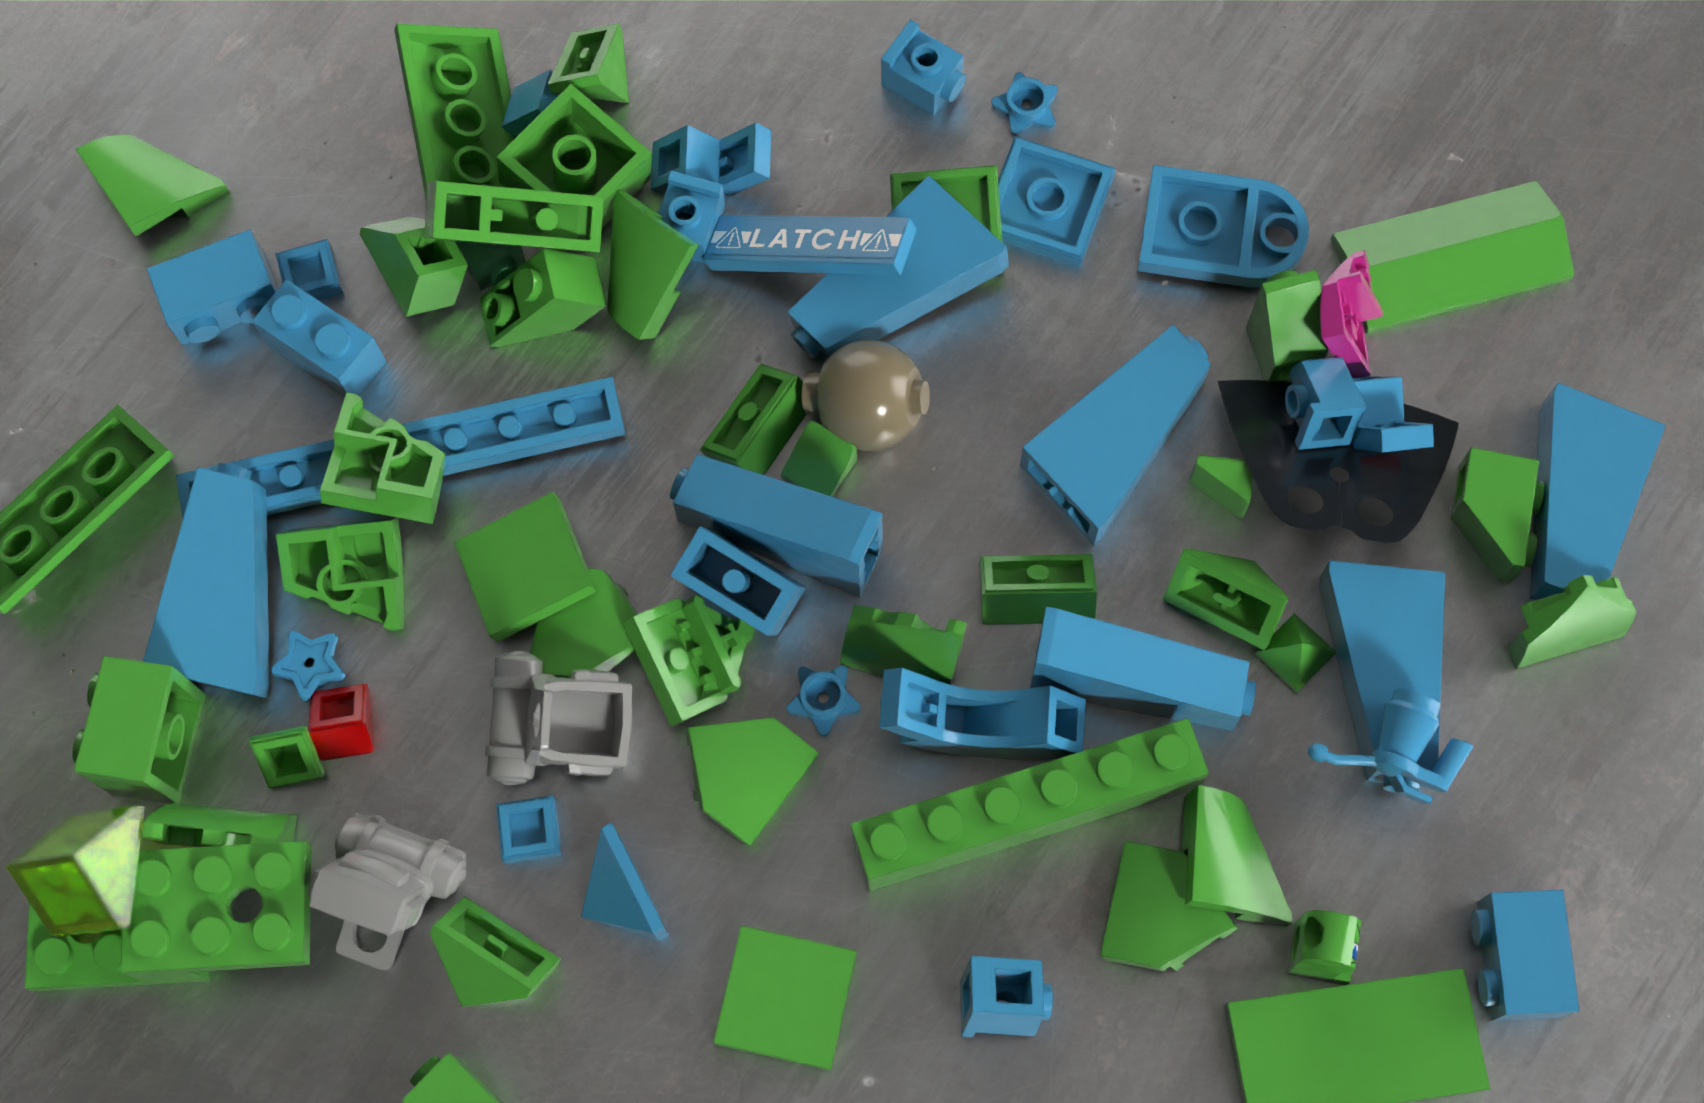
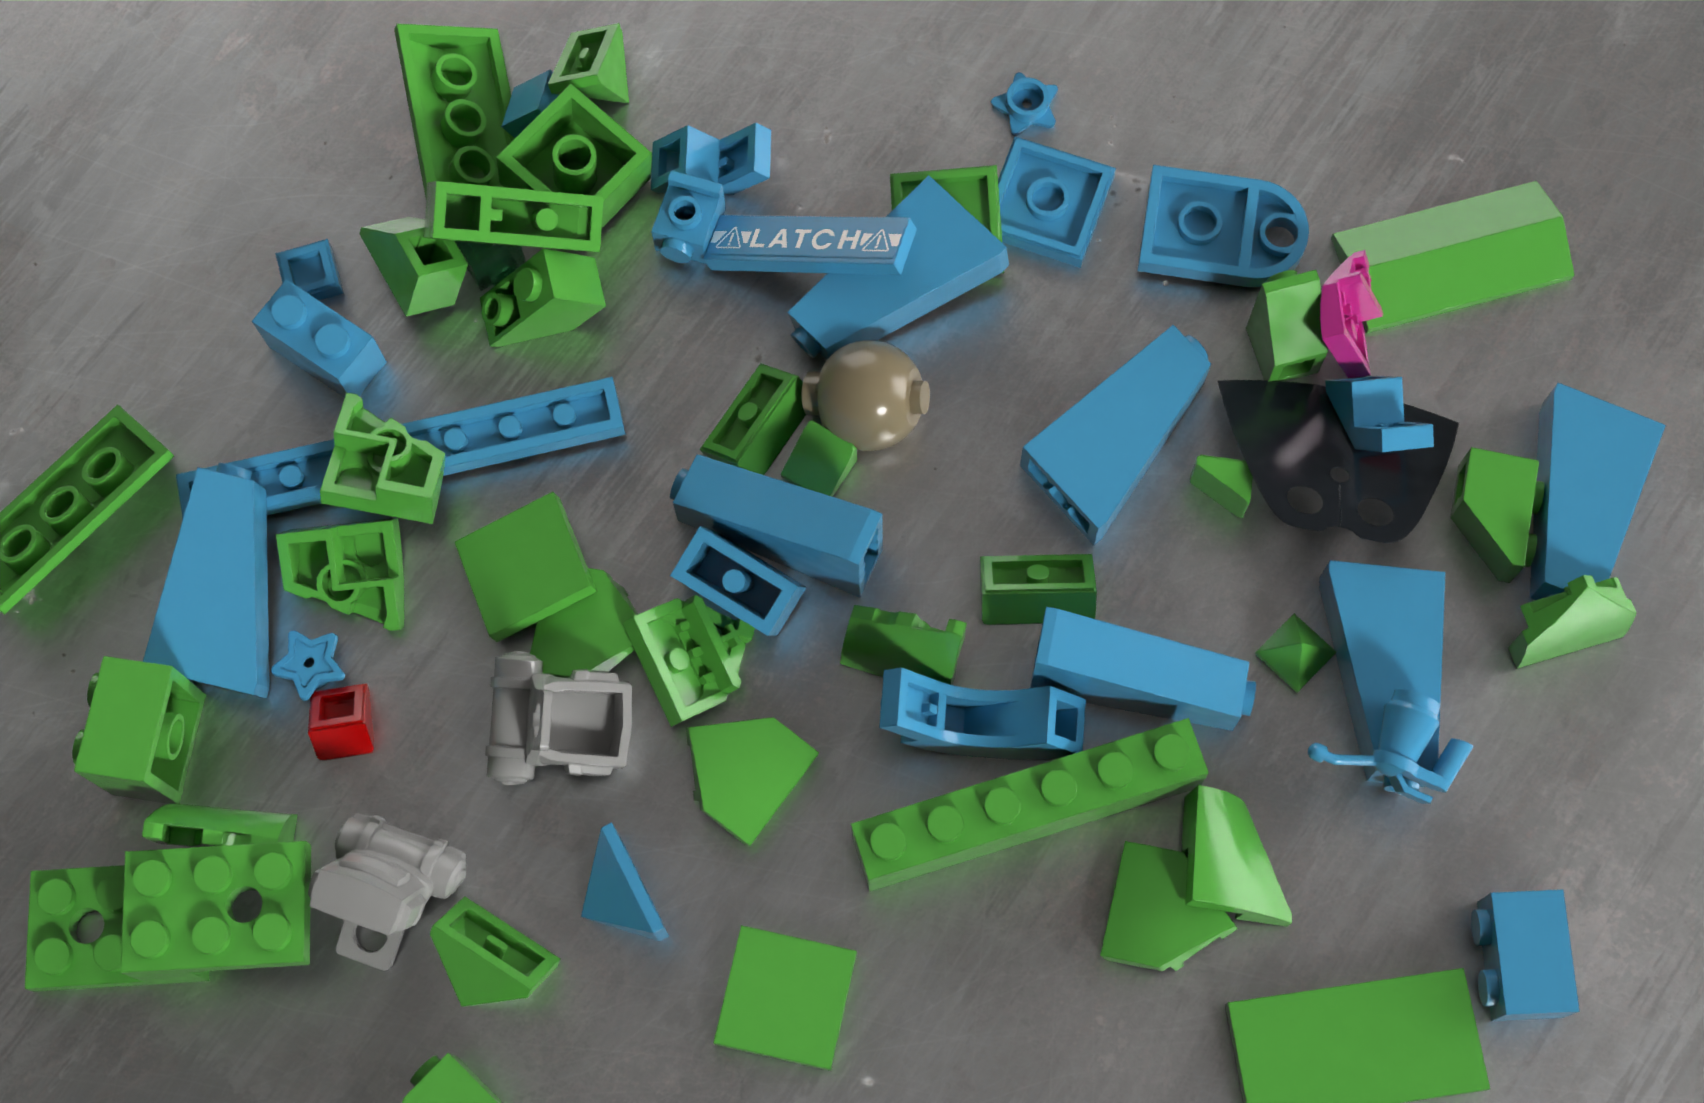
(83, 872): clear neon green slope -> none
(147, 181): bright green slope -> none
(213, 287): dark azure brick -> none
(287, 756): bright green slope -> none
(529, 829): dark azure tile -> none
(644, 267): bright green slope -> none
(816, 683): dark azure plate -> none
(922, 85): dark azure brick -> none
(1007, 980): dark azure brick -> none
(1227, 594): bright green slope -> none
(1323, 403): dark azure brick -> none
(1325, 946): bright green leg -> none

